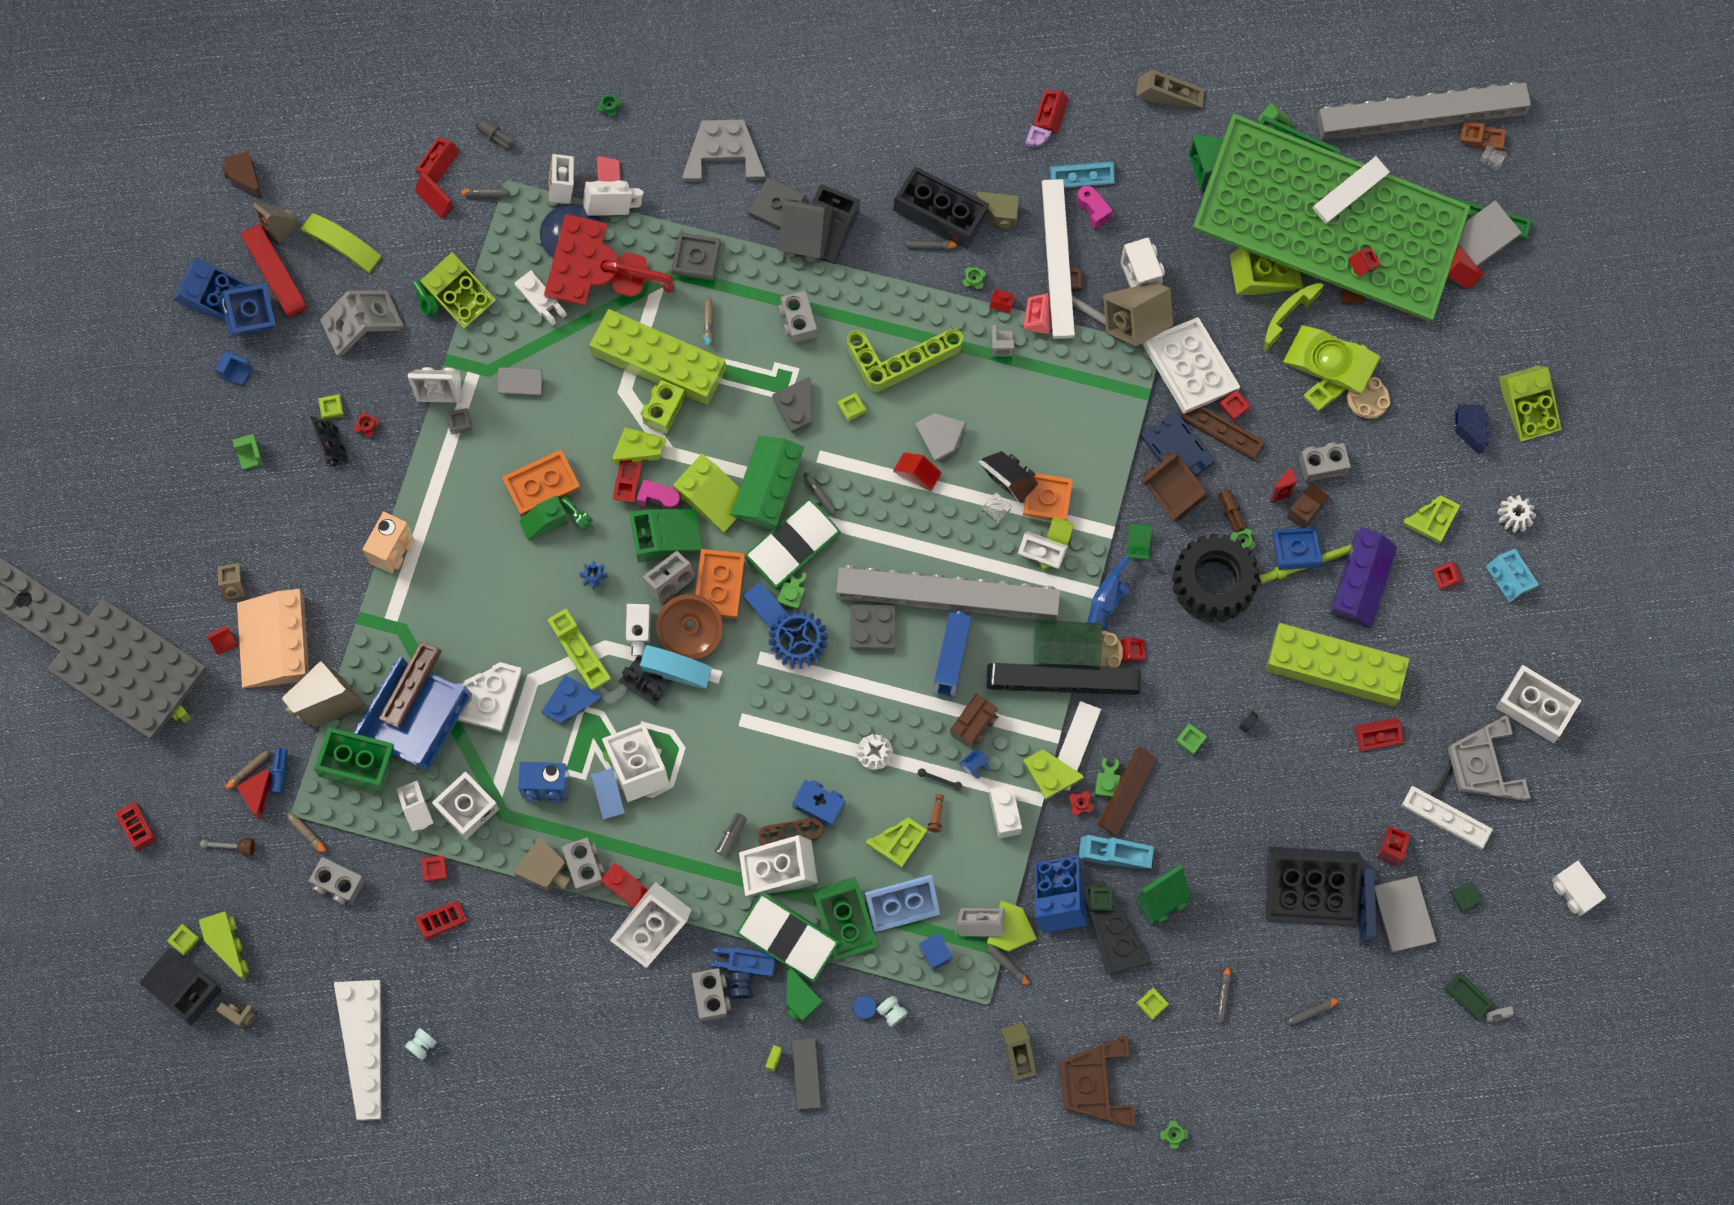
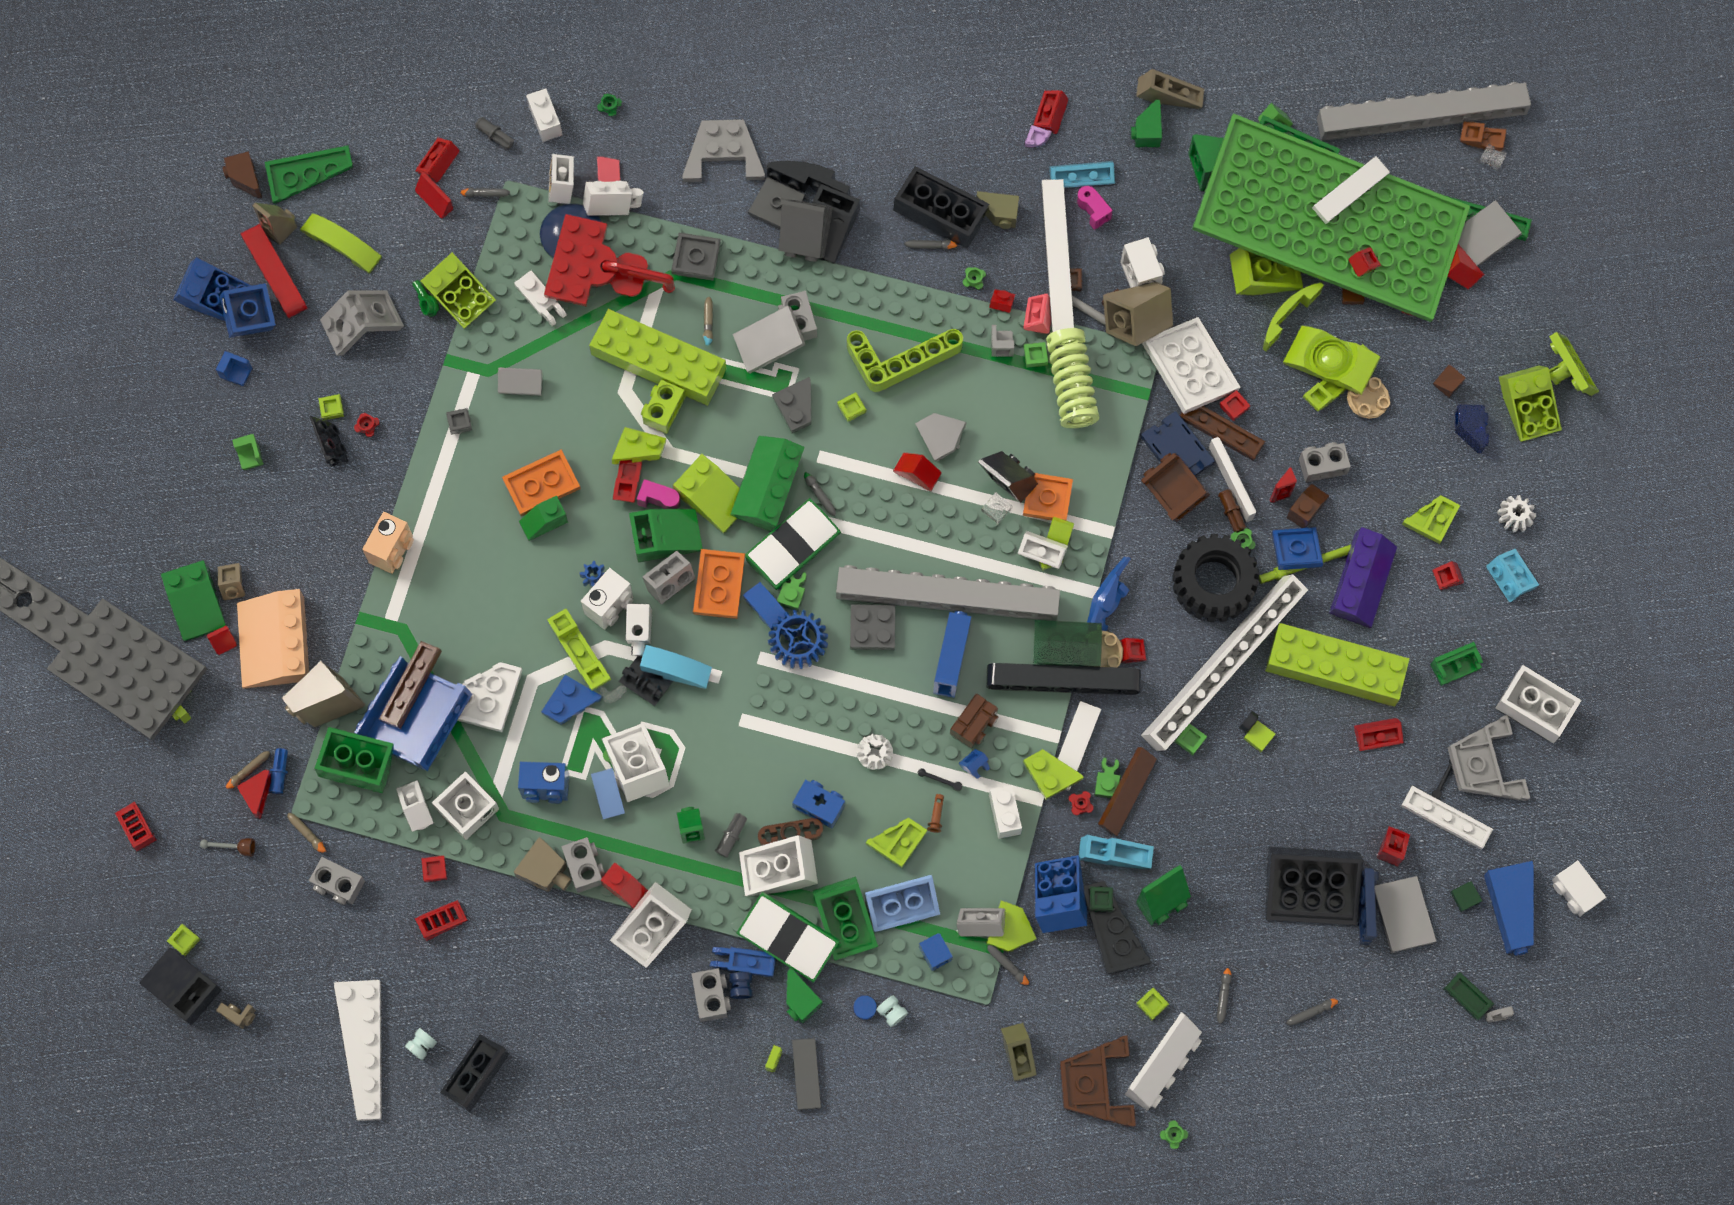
(193, 600): none -> green slope
(220, 936): lime slope -> none
(301, 172): none -> green wing
(436, 385): white slope -> none
(475, 1072): none -> black slope
(544, 115): none -> white brick
(582, 519): green plate -> none
(607, 599): none -> white brick
(684, 640): dark orange dish -> none
(690, 825): none -> green slope
(769, 339): none -> light grey tile
(803, 174): none -> black slope
(1035, 354): none -> bright green plate
(1075, 373): none -> yellowish green piece
(1139, 541): green bracket -> none
(1148, 127): none -> green slope
(1163, 1063): none -> white slope
(1224, 662): none -> white brick
(1232, 479): none -> white tile
(1259, 736): none -> lime tile
(1449, 381): none -> reddish brown slope
(1457, 663): none -> green hinge
(1513, 903): none -> blue slope
(1570, 366): none -> lime plate

